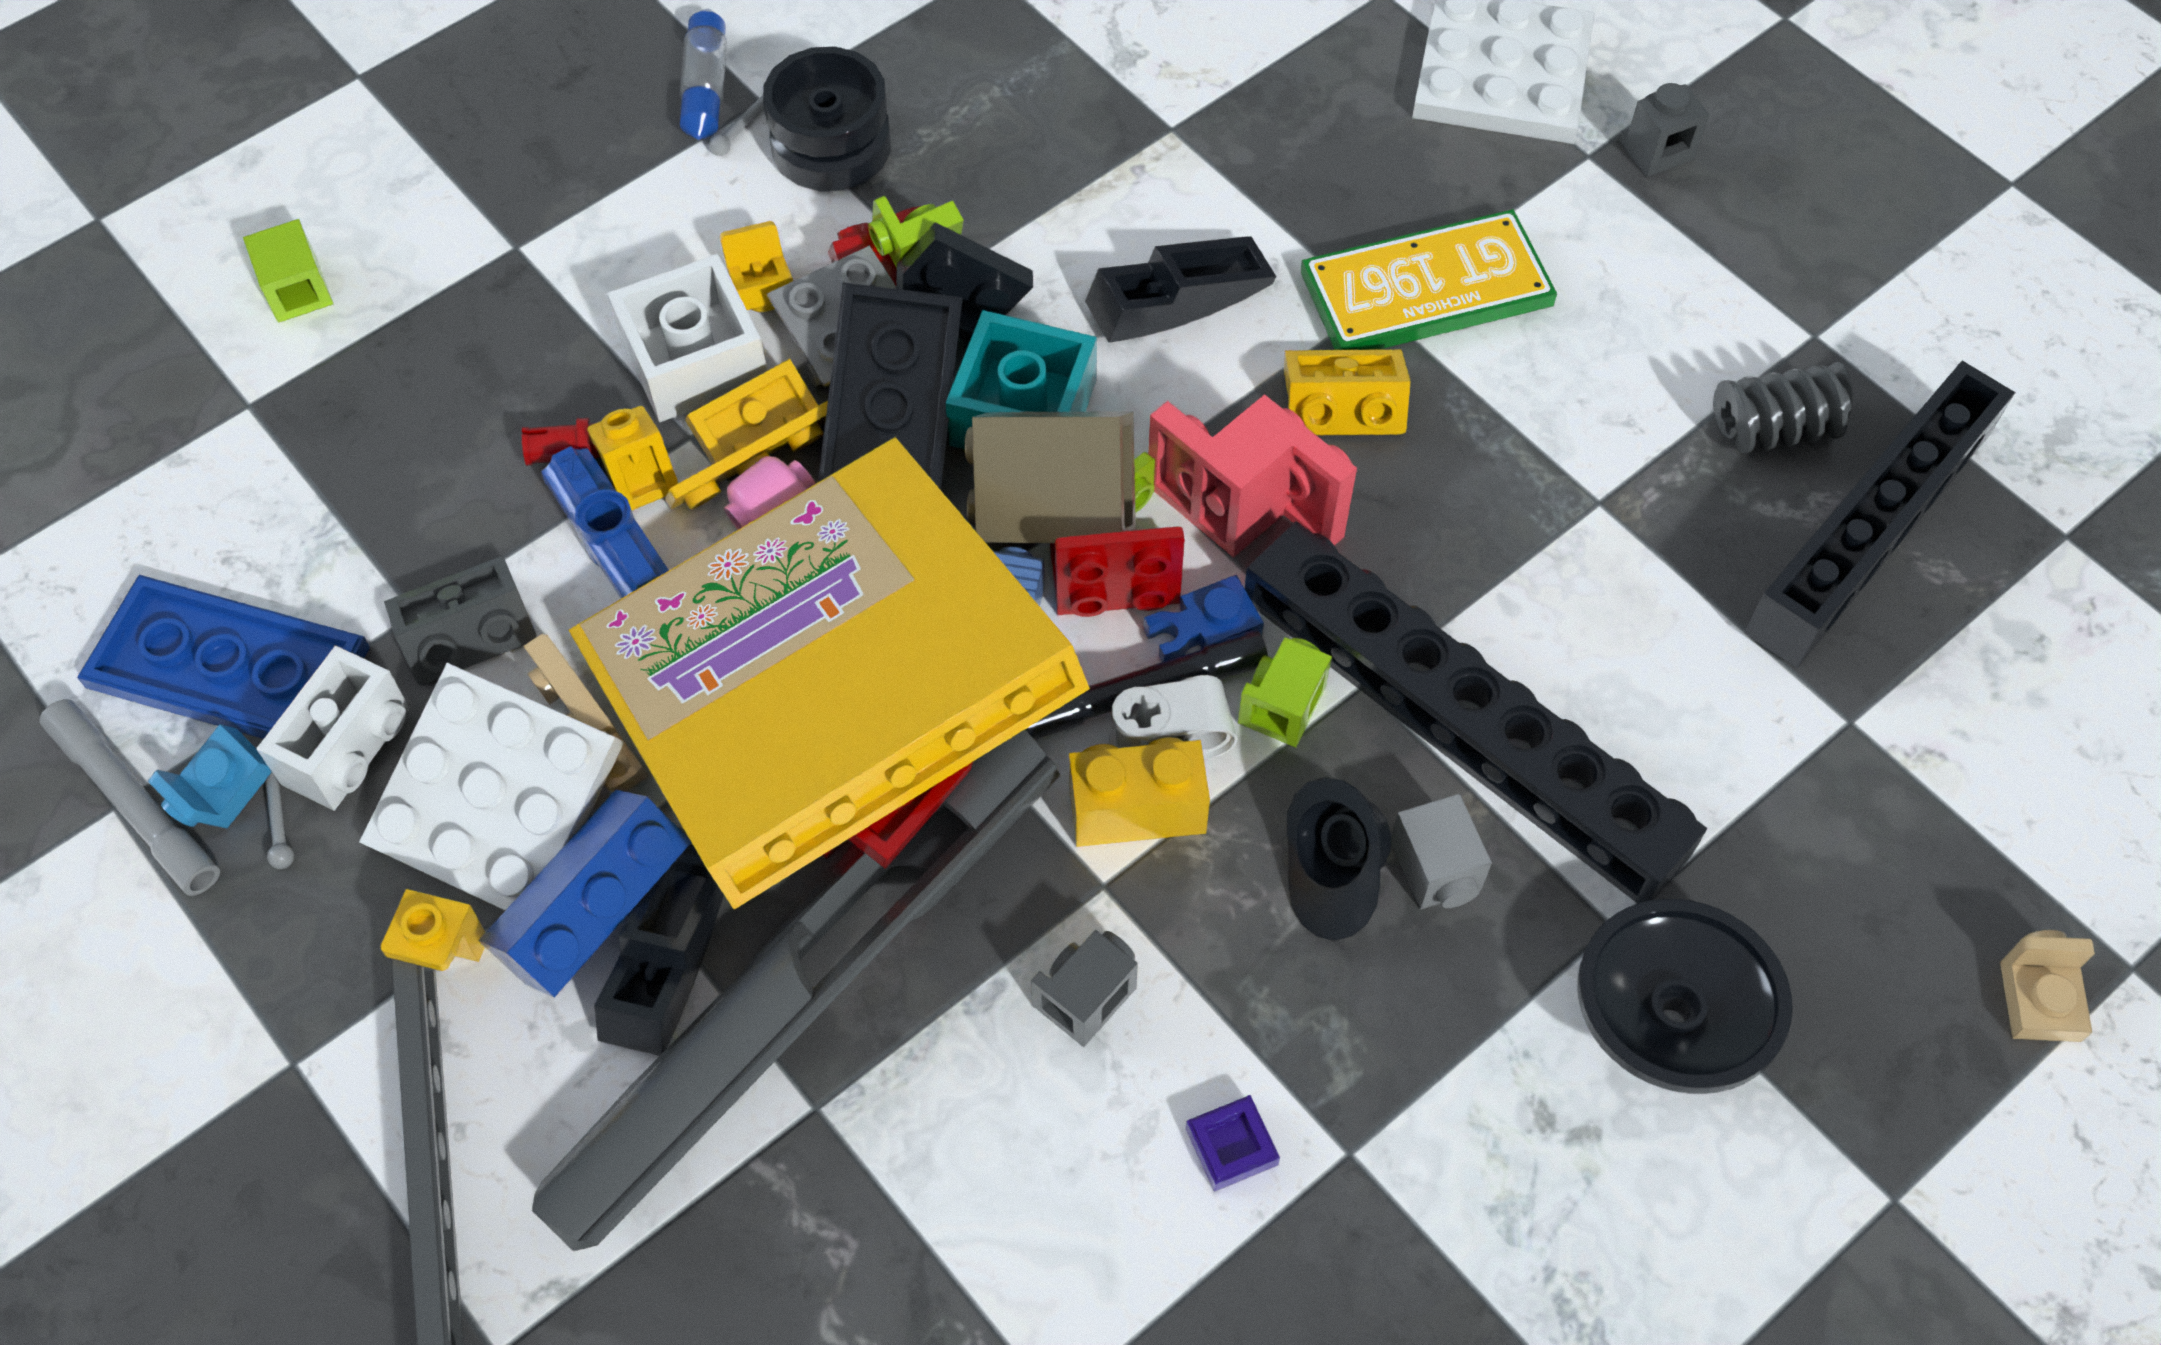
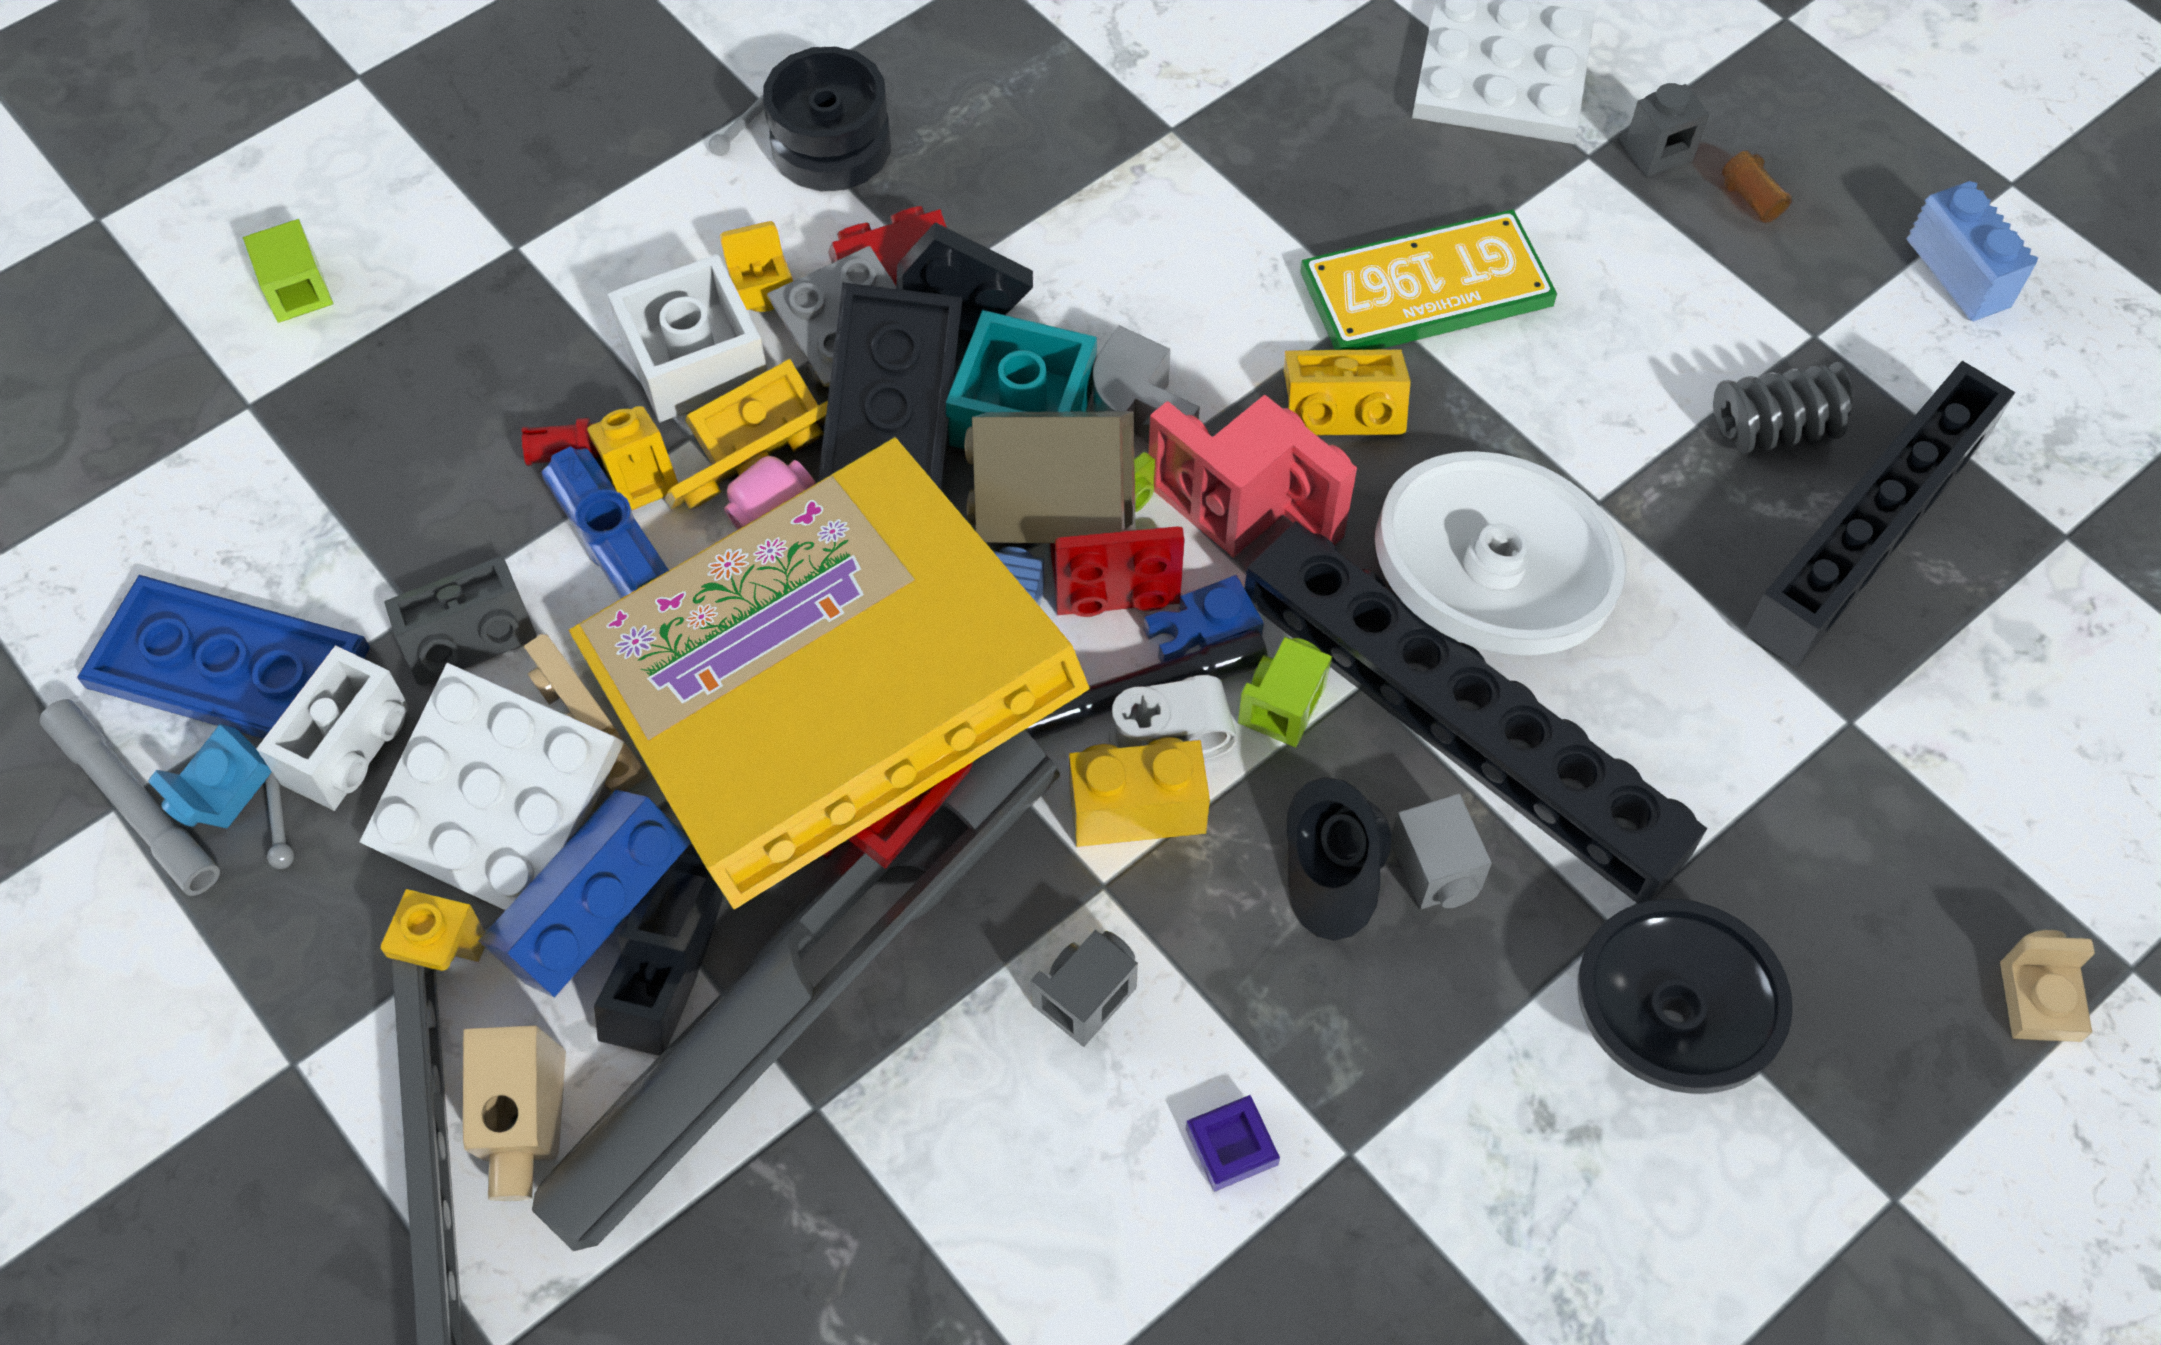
(505, 1077): none -> tan torso
(703, 74): piece -> none
(897, 238): lime bracket -> none
(1133, 377): none -> light grey brick
(1176, 286): black slope -> none
(1500, 553): none -> white dish
(1756, 185): none -> clear orange pin
(1972, 250): none -> medium blue brick

